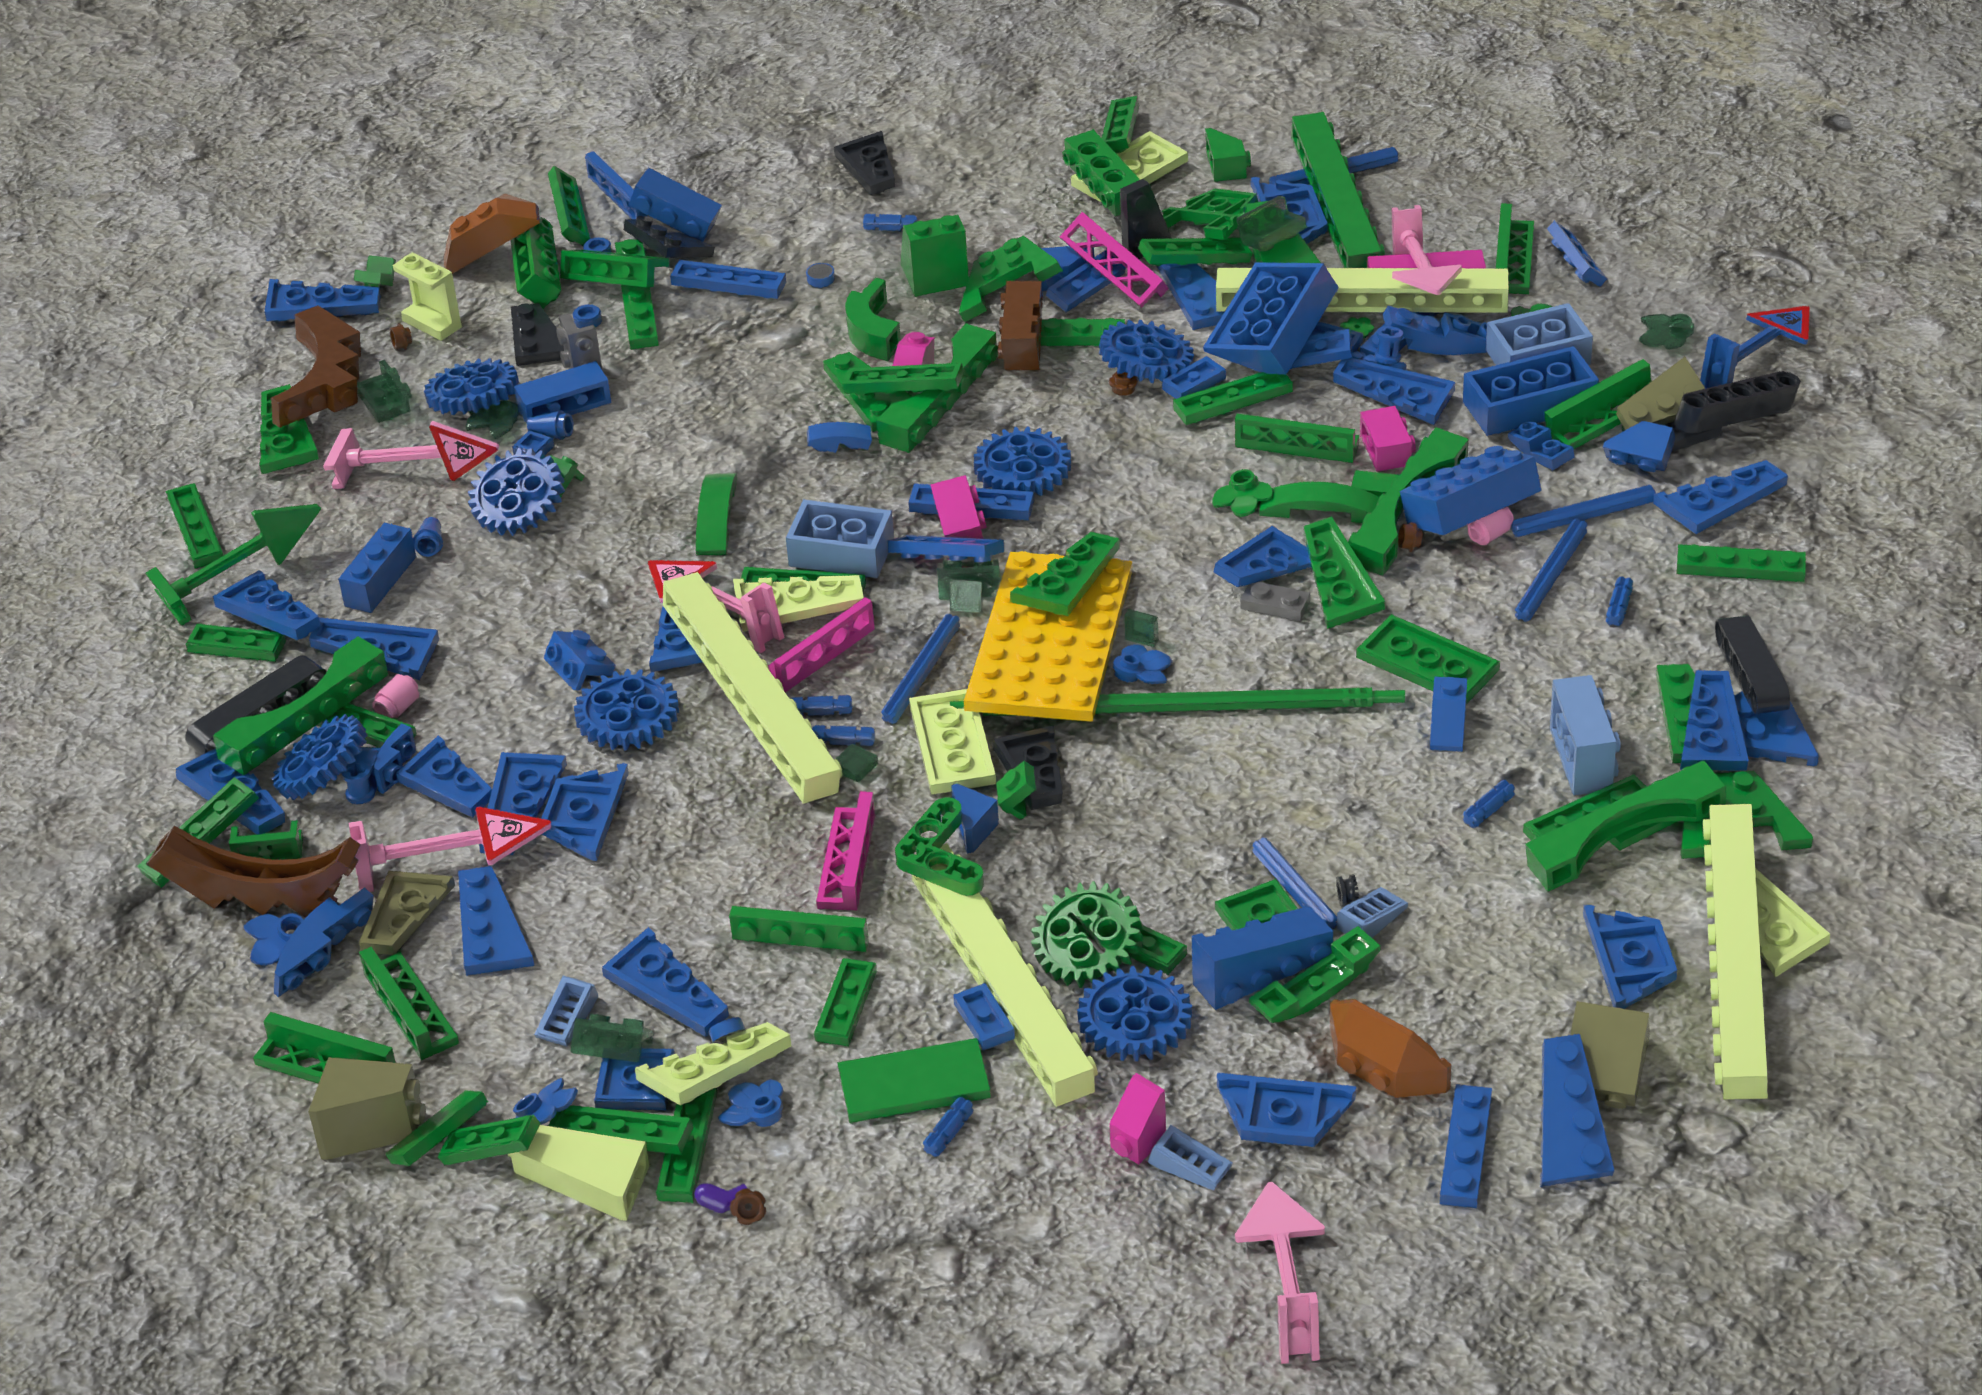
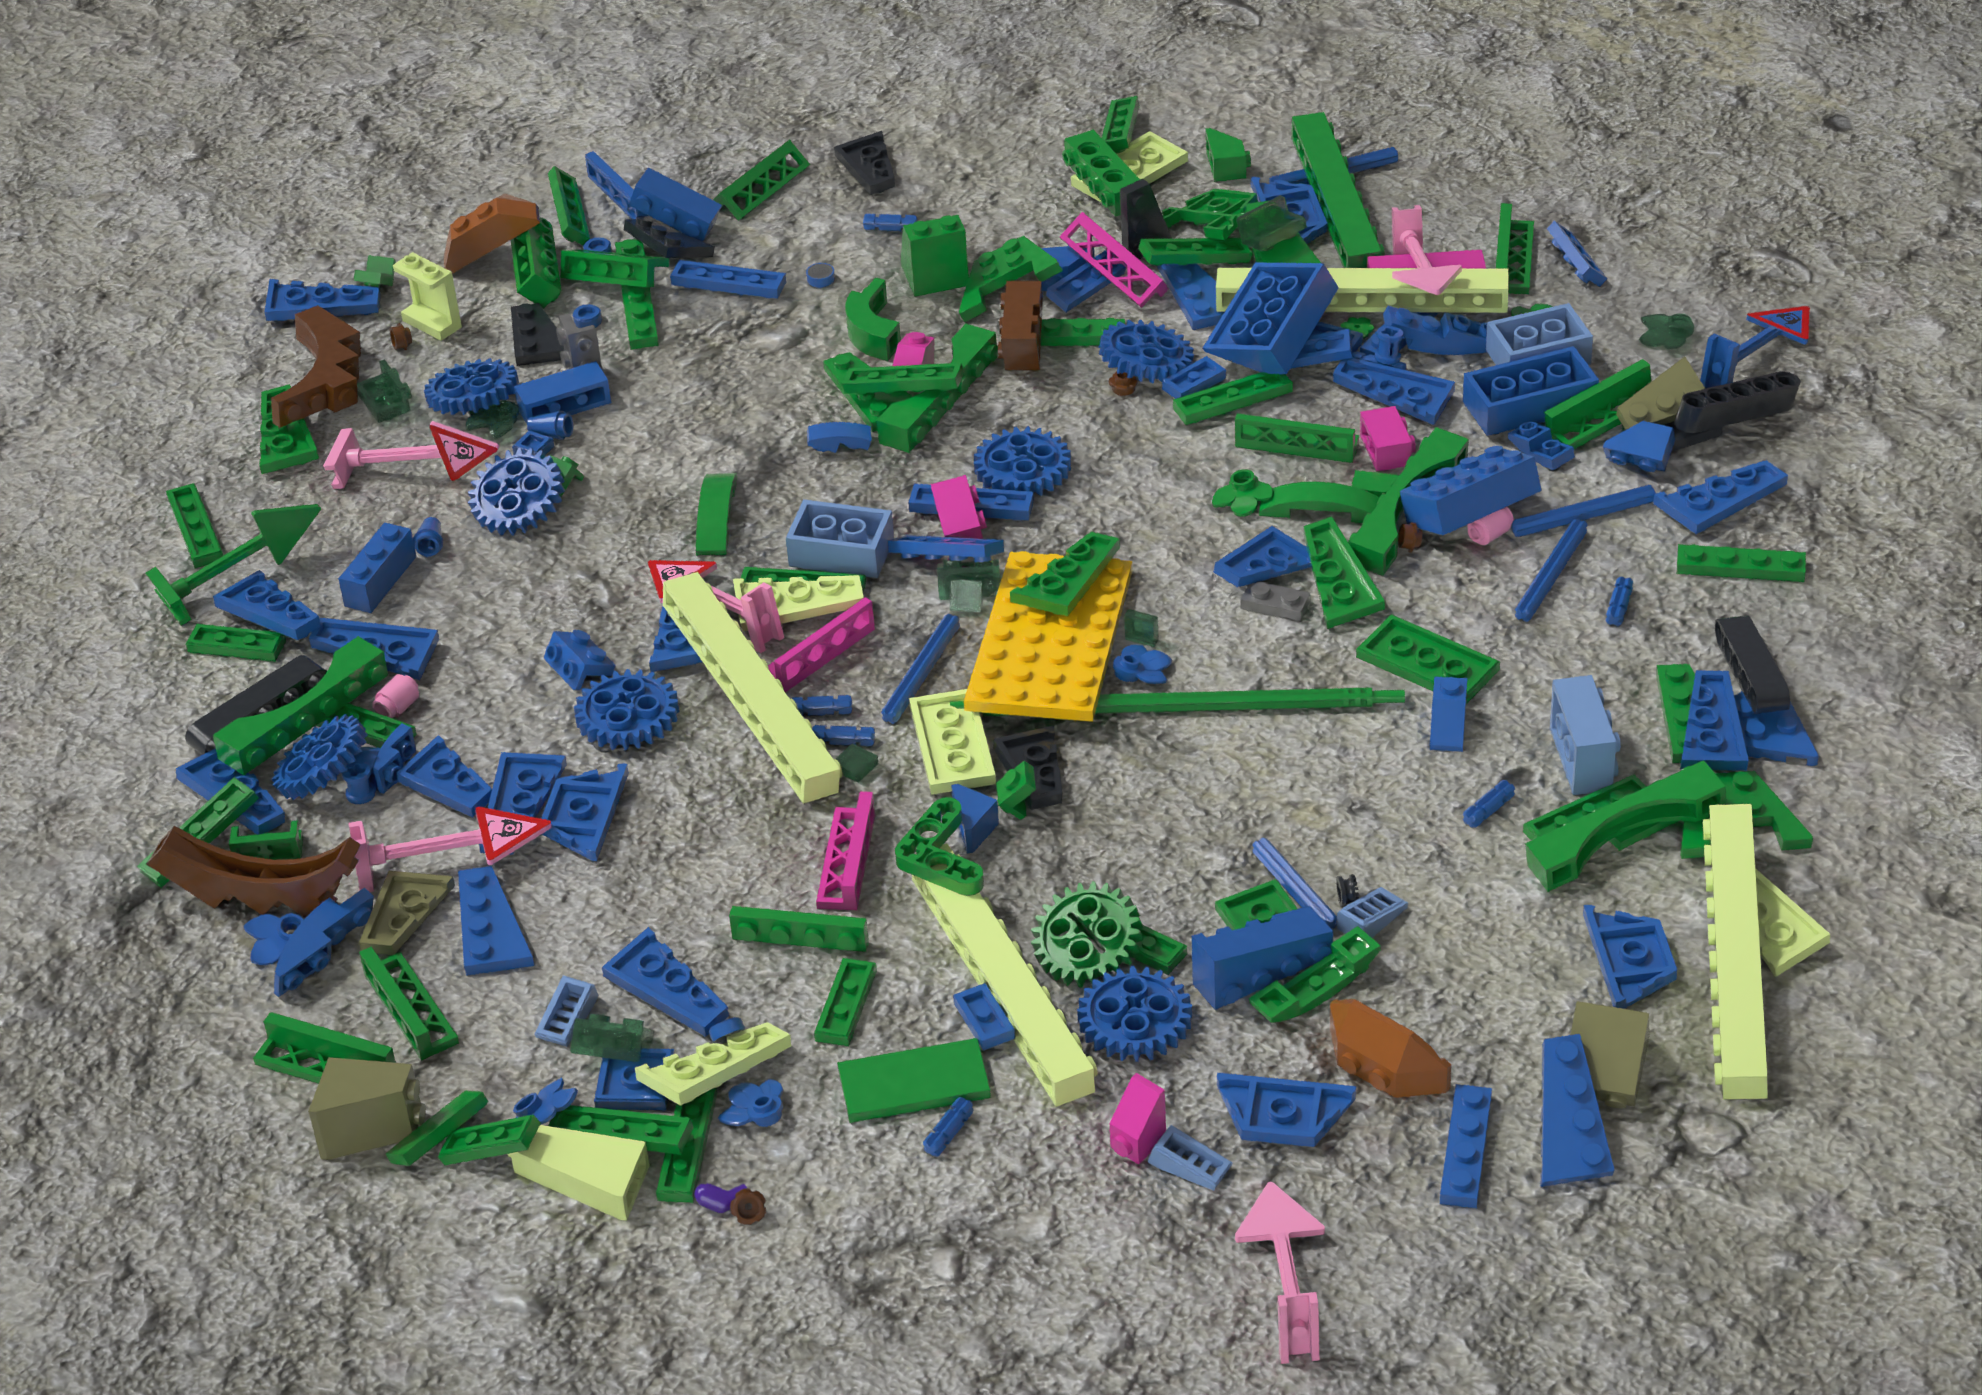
(754, 175): none -> green fence

